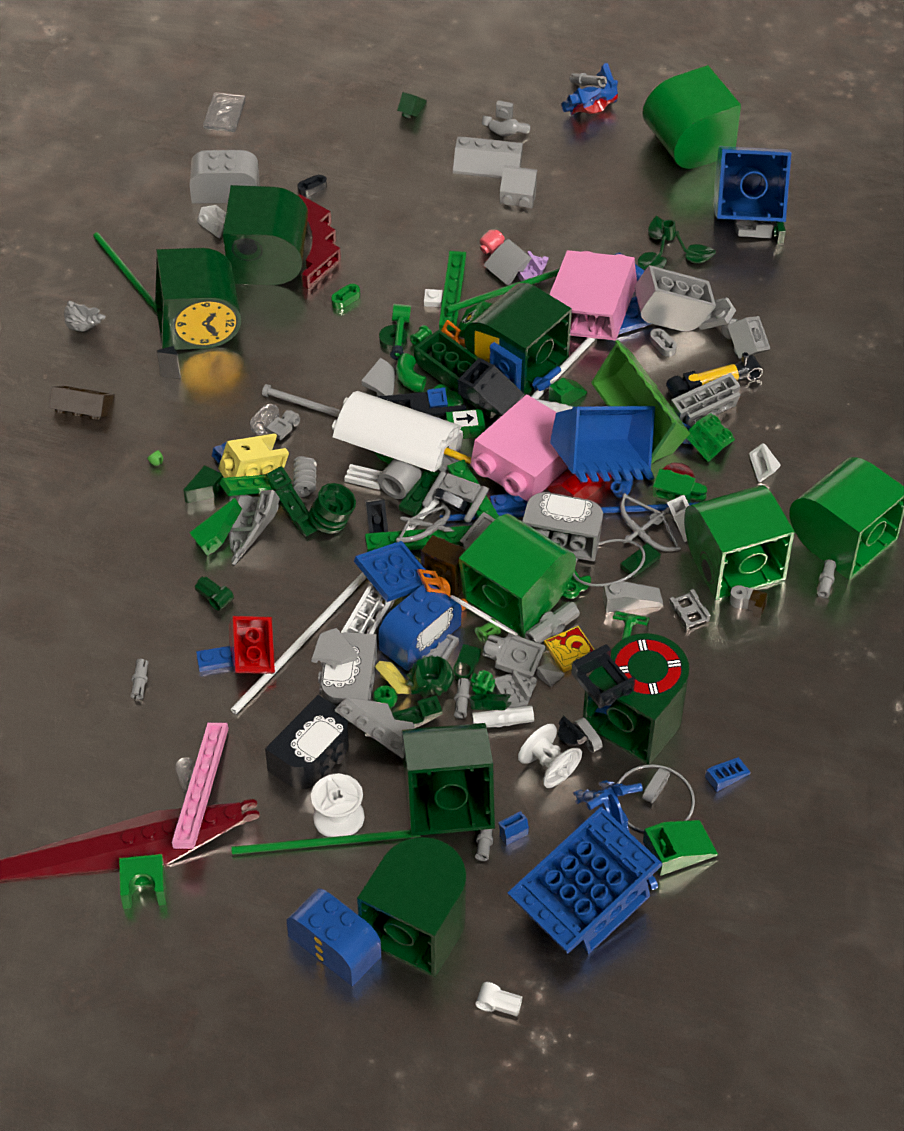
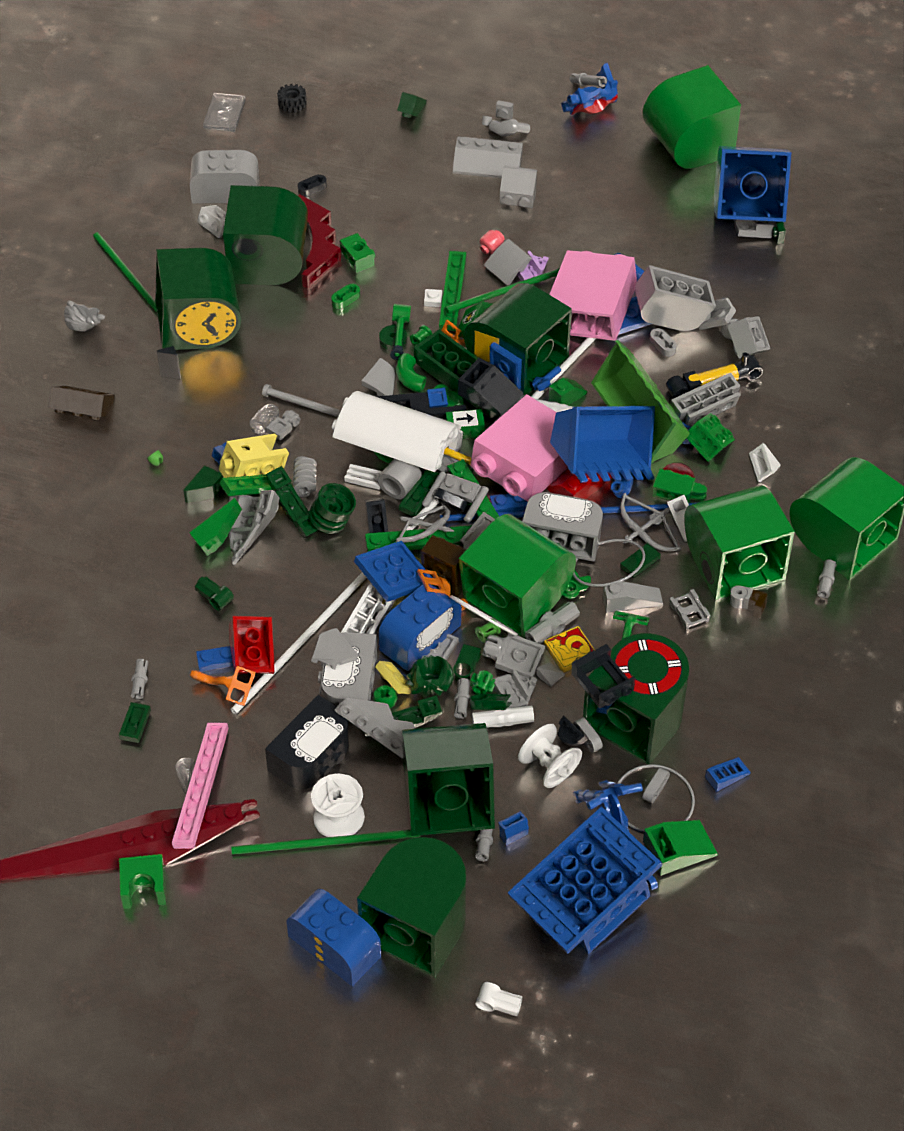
(134, 722): none -> dark green plate
(230, 682): none -> orange piece
(291, 98): none -> black tyre
(357, 252): none -> green brick
(667, 231): dark green plant -> none

